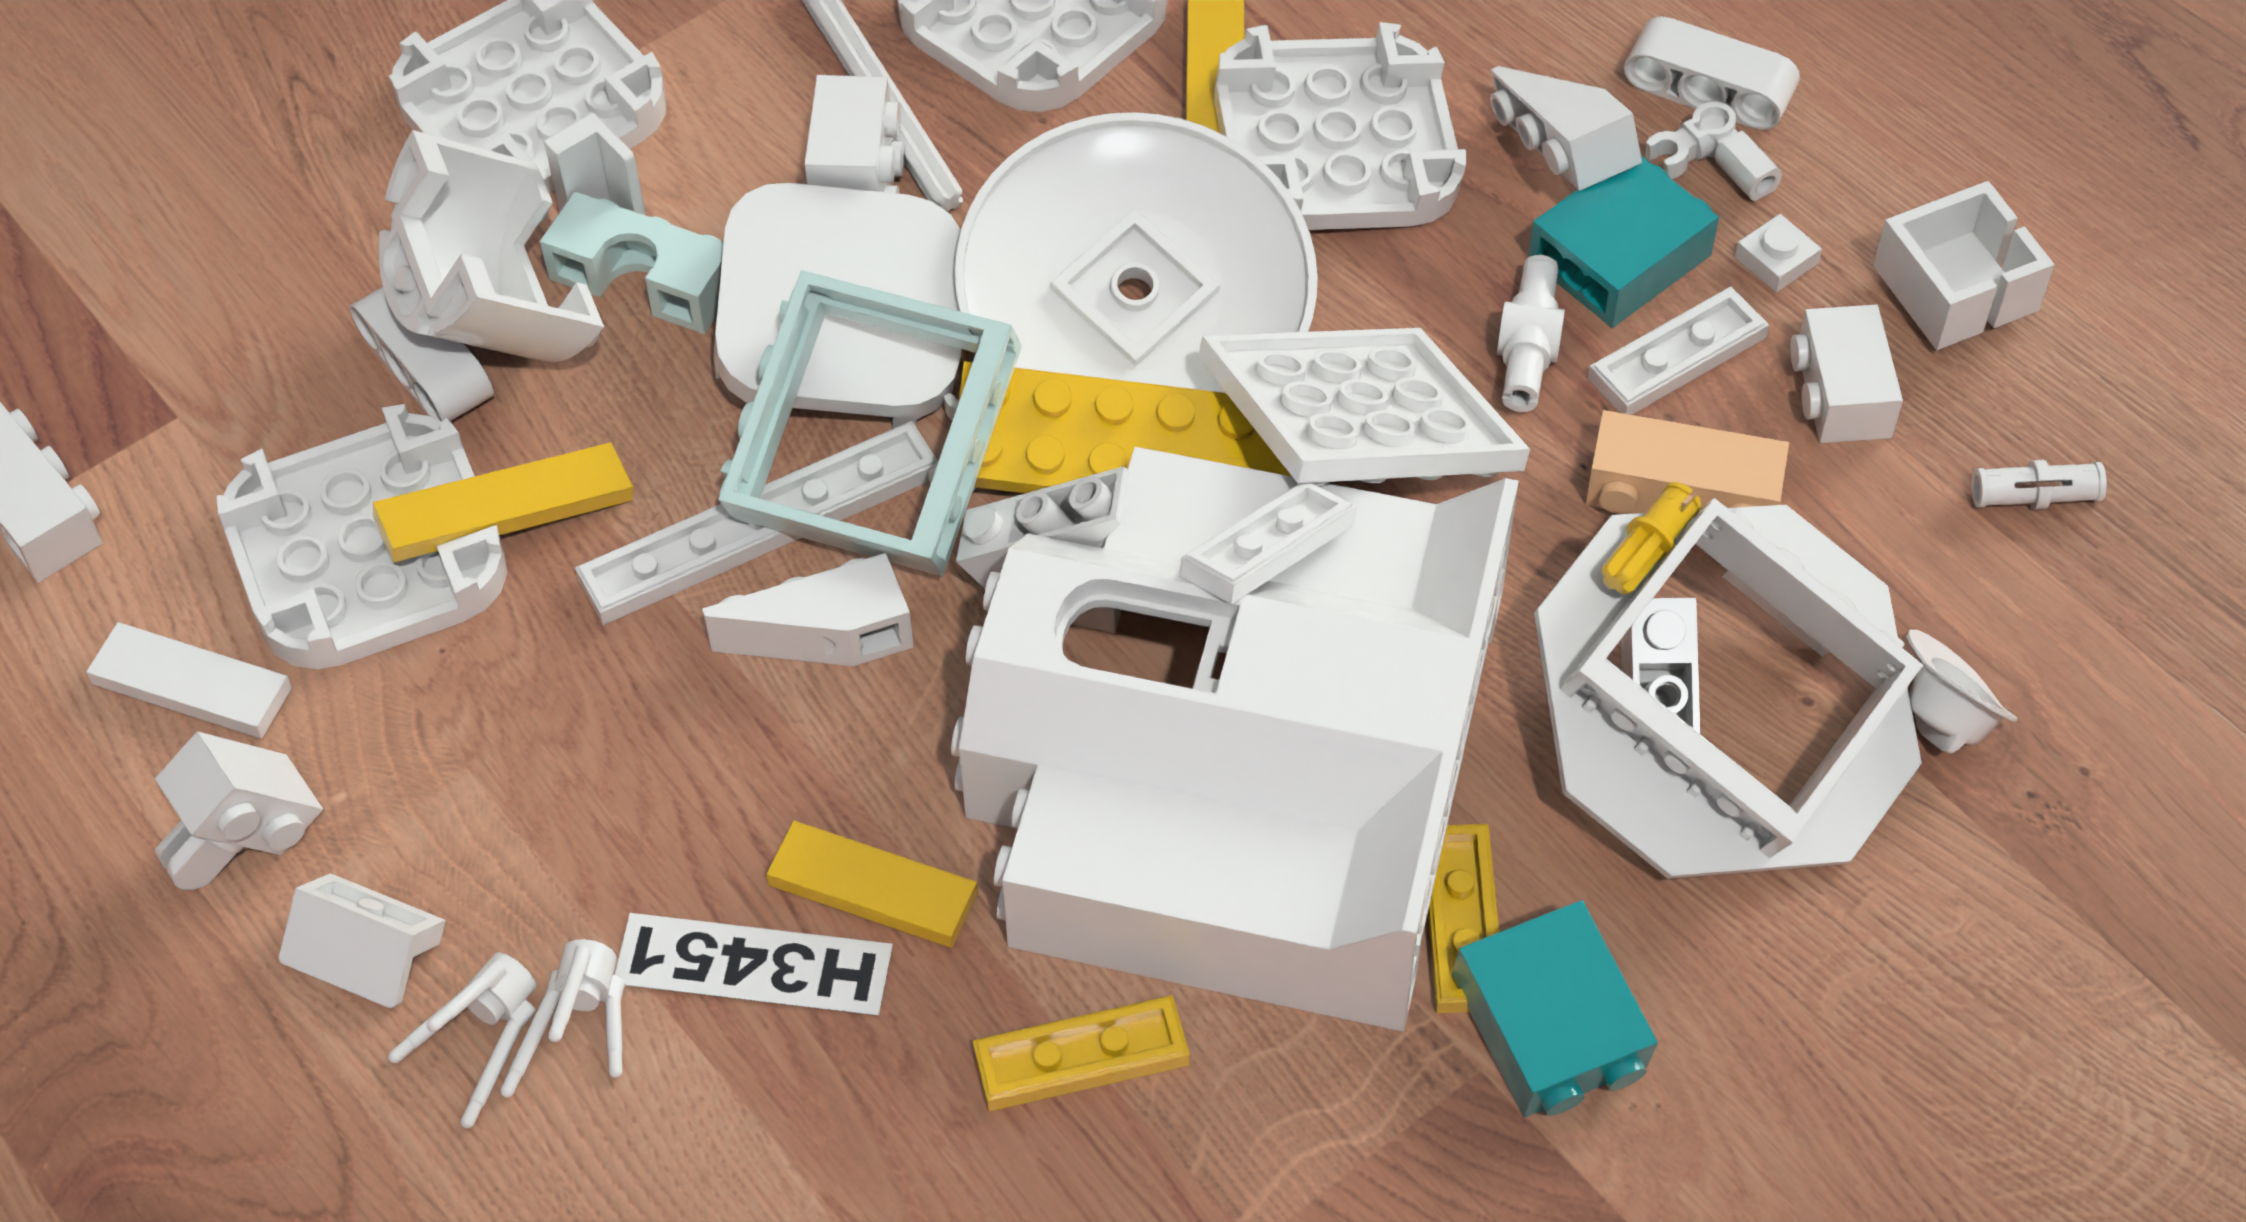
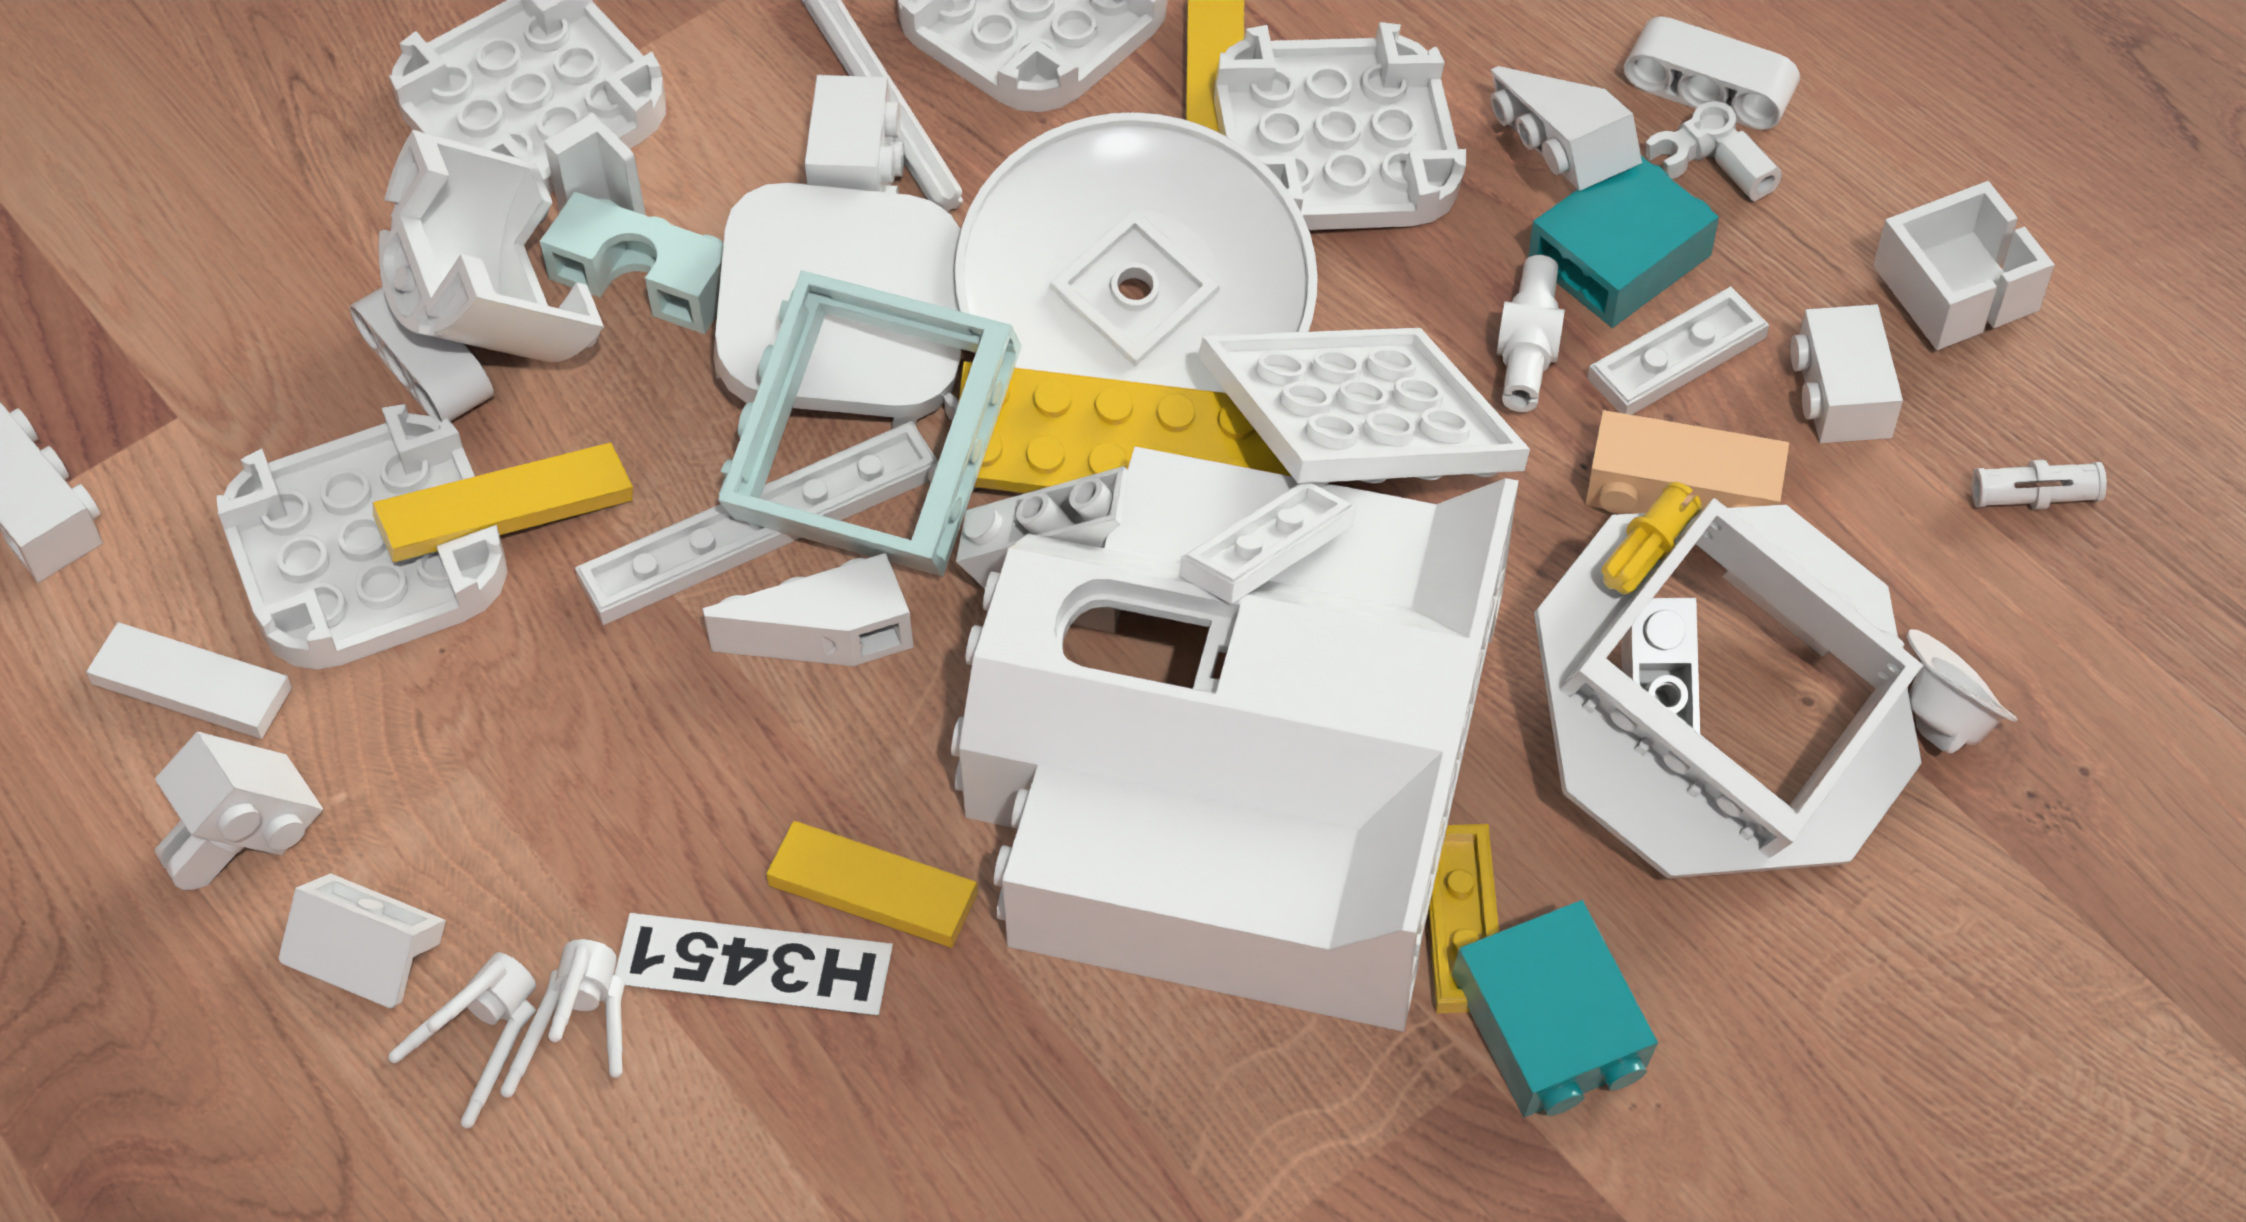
(1081, 1053): yellow tile -> none
(1778, 253): white plate -> none

